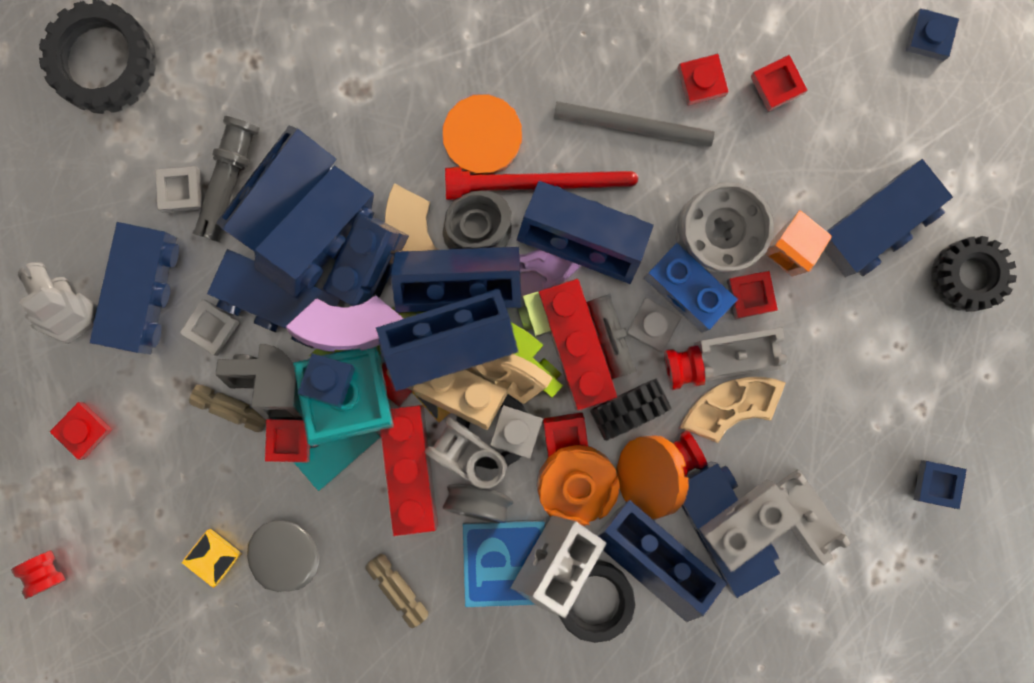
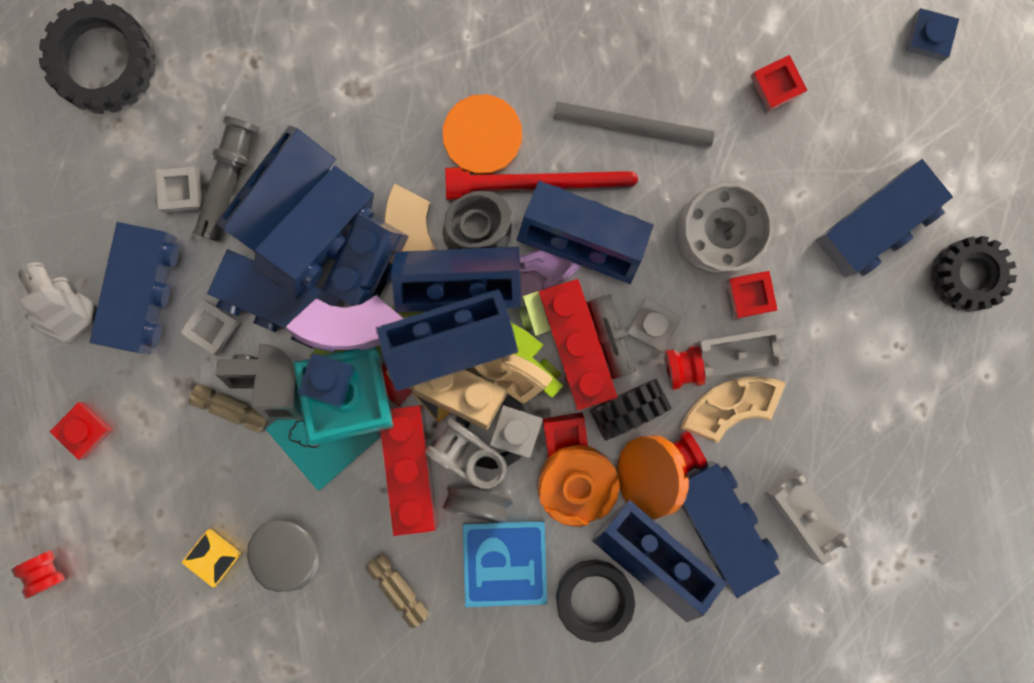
(286, 441): red plate -> none
(558, 565): light grey brick -> none
(690, 288): blue brick -> none
(702, 79): red plate -> none
(750, 524): light grey brick -> none
(798, 245): slope -> none
(940, 484): dark blue plate -> none

